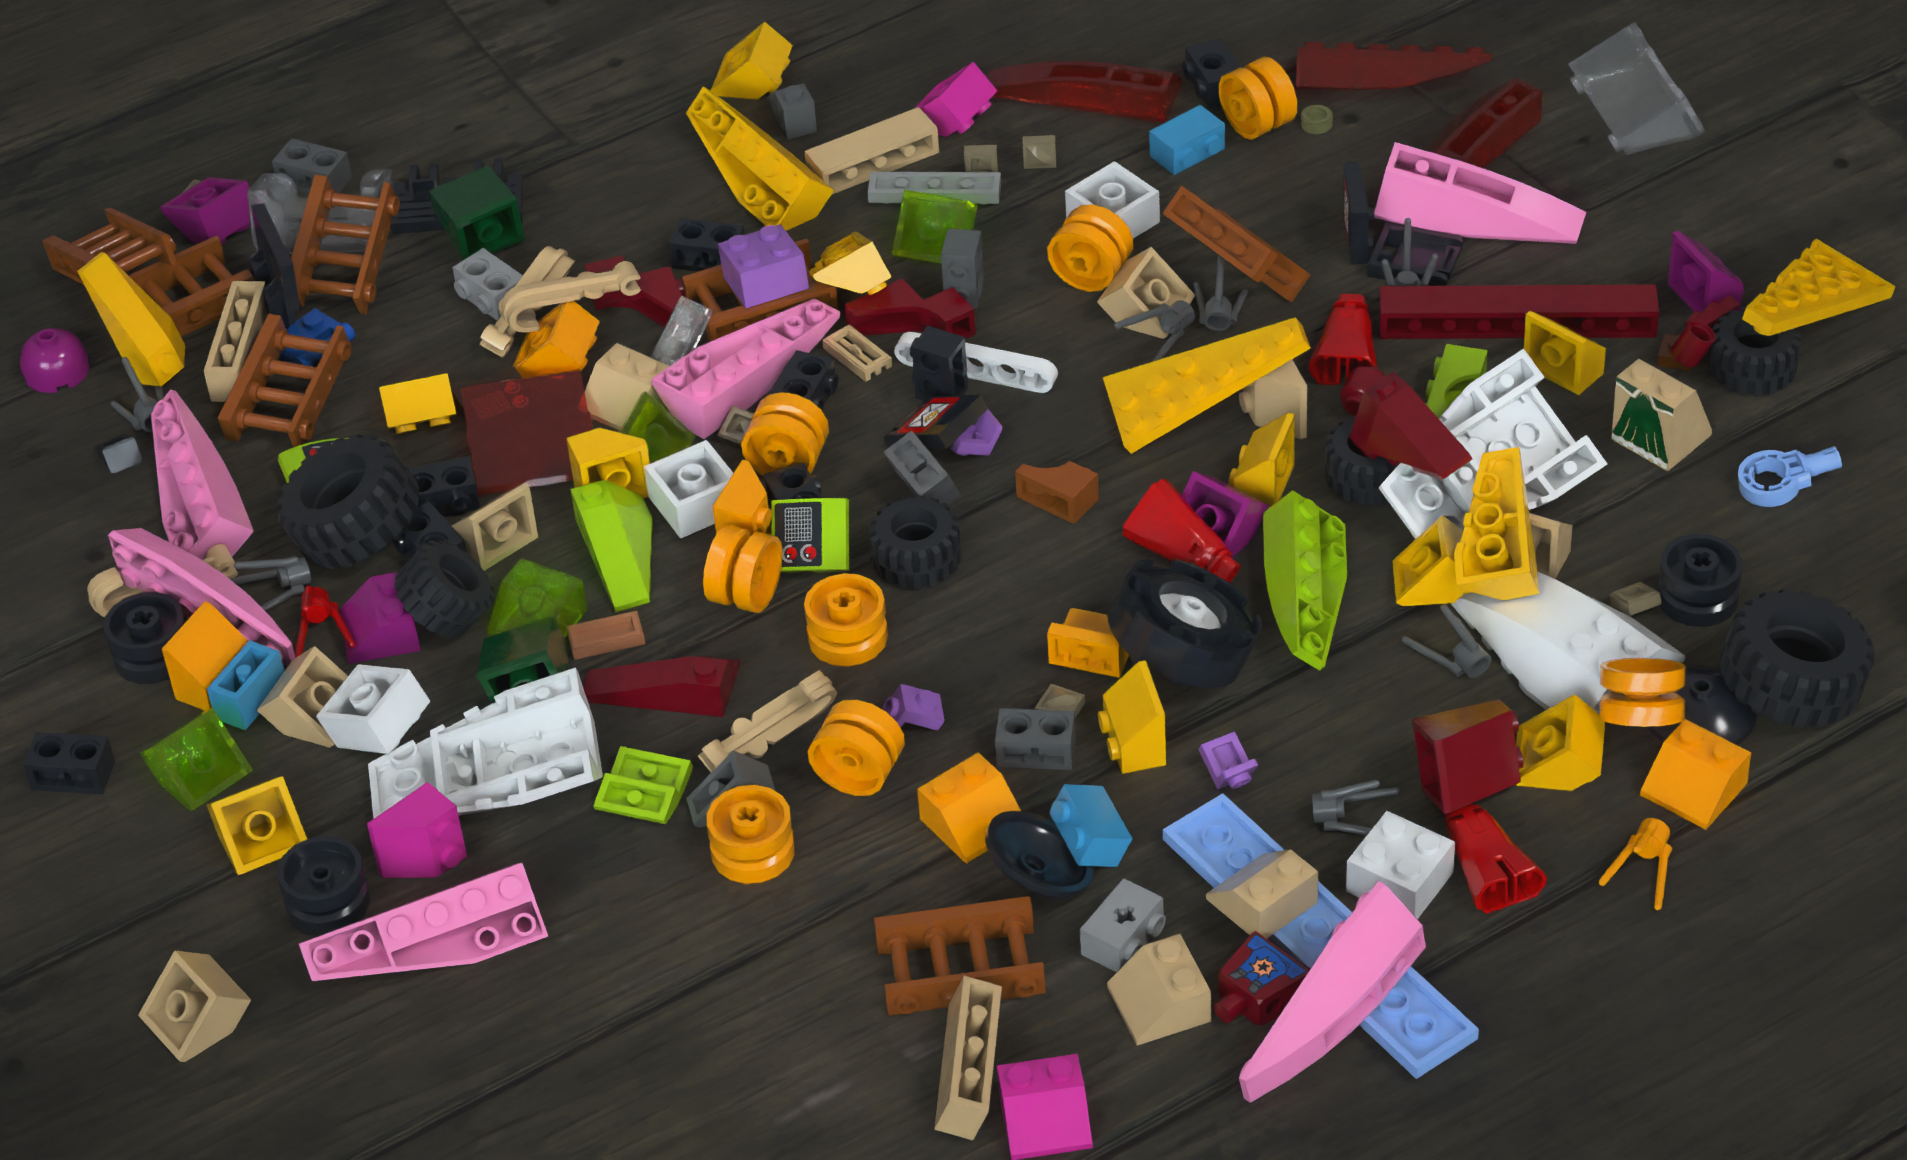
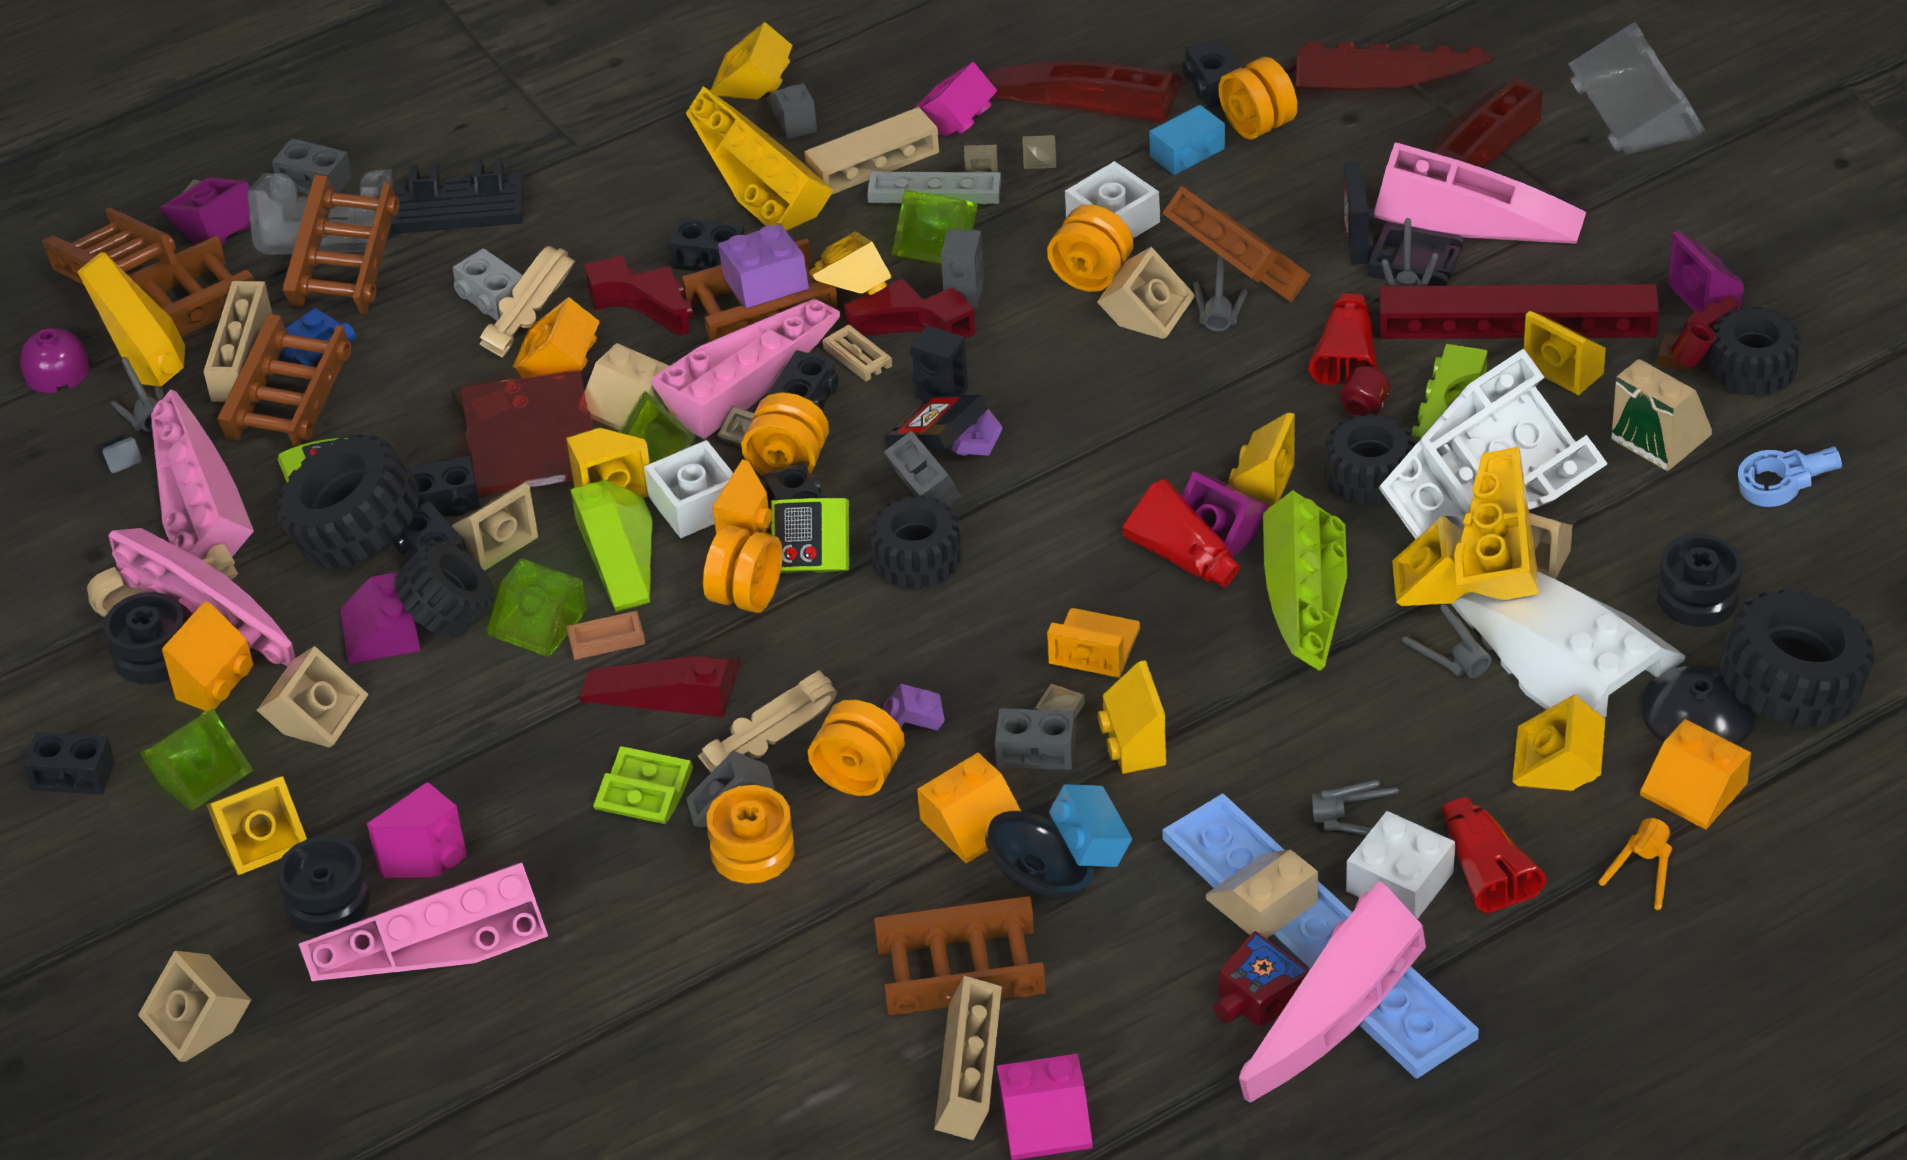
(245, 684): dark azure brick -> none
(274, 267): black hinge -> none
(291, 572): dark grey plant -> none
(315, 609): red plant -> none
(373, 709): white brick -> none
(418, 402): yellow slope -> none
(478, 212): dark green slope -> none
(501, 756): white wedge -> none
(521, 656): dark green slope -> none
(565, 290): tan piece -> none
(682, 331): clear plate -> none
(846, 619): light orange wheel -> none
(991, 369): white beam -> none
(1060, 490): dark orange arch -> none
(1122, 925): light grey brick -> none
(1161, 991): tan slope -> none
(1173, 320): dark grey plant -> none
(1181, 386): yellow wing -> none
(1184, 623): black piece -> none
(1227, 761): medium lavender bracket -> none
(1275, 395): tan slope -> none
(1316, 119): olive tile -> none
(1404, 430): dark red wedge -> none
(1467, 753): dark red slope -> none
(1635, 598): dark tan tile -> none
(1642, 692): light orange wheel -> none
(1814, 289): yellow wing -> none

